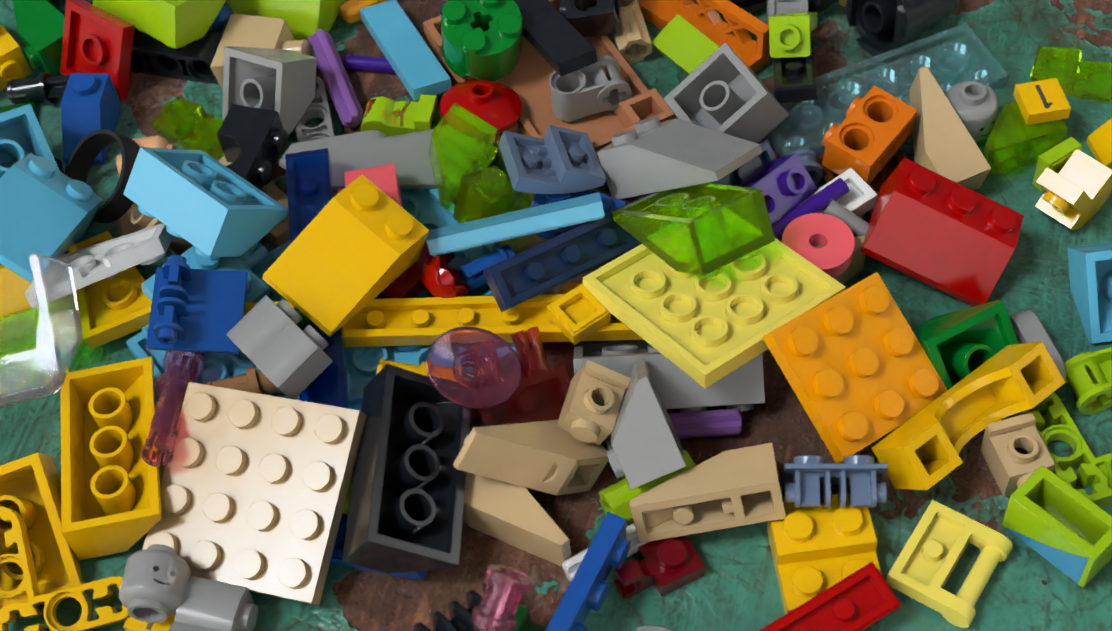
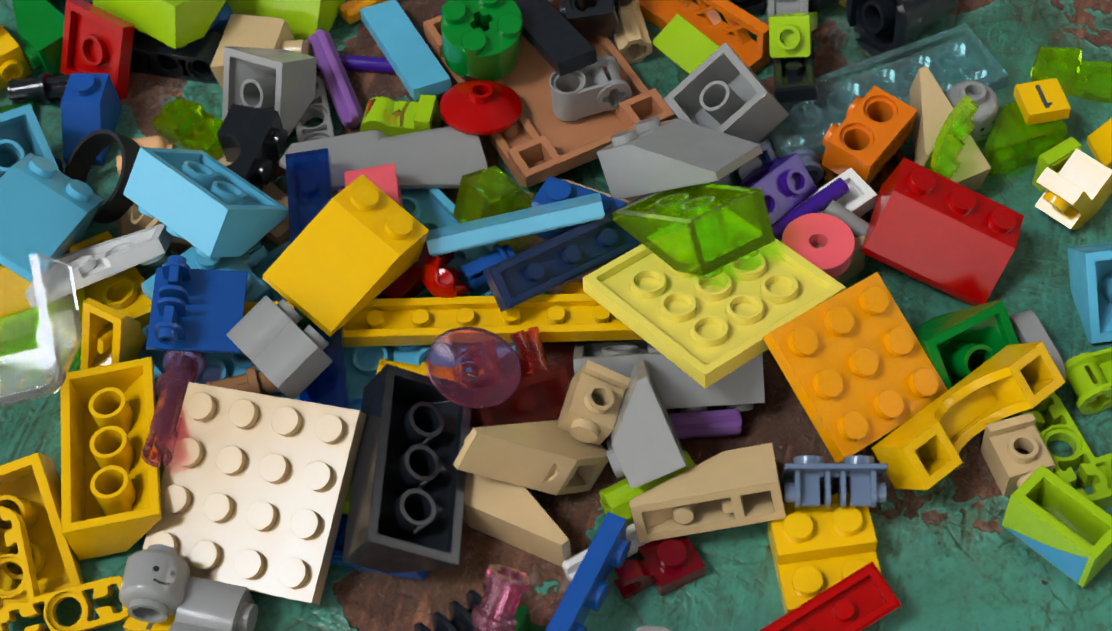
(108, 336): none -> yellow slope
(457, 148): clear neon green slope -> none
(551, 165): sand blue slope -> none
(578, 314): yellow tile -> none
(933, 554): light yellow plate -> none
(949, 141): none -> clear neon green slope

